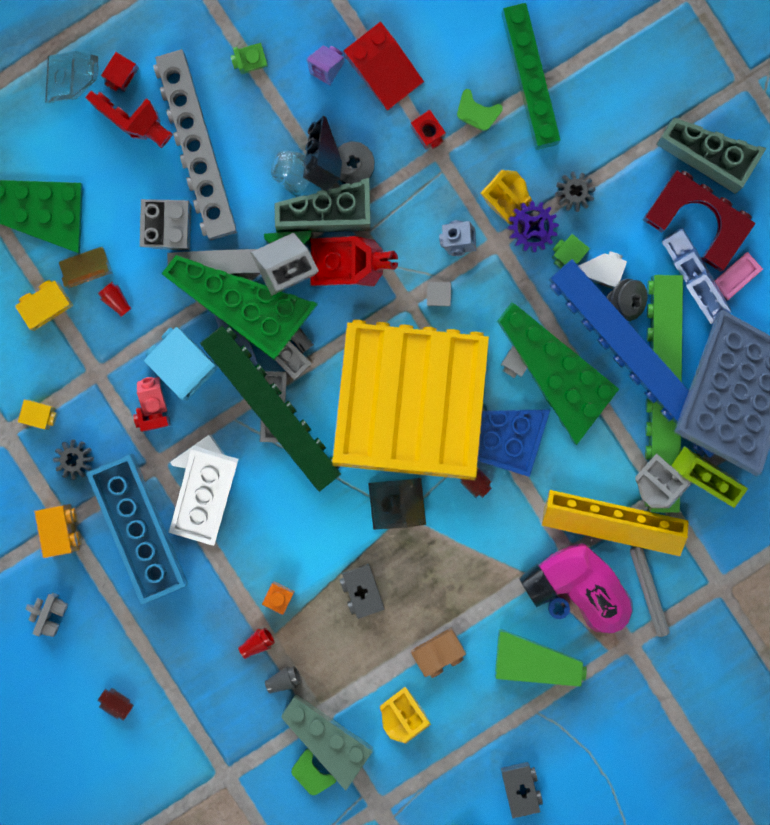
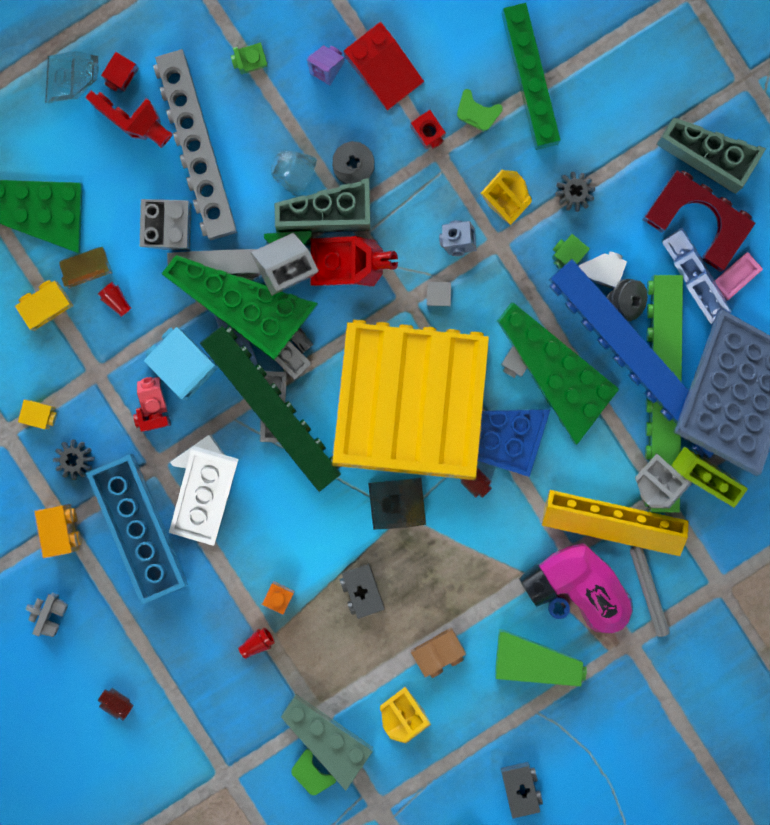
(284, 680): dark grey cone -> none
(322, 157): black slope -> none
(541, 233): dark purple gear -> none

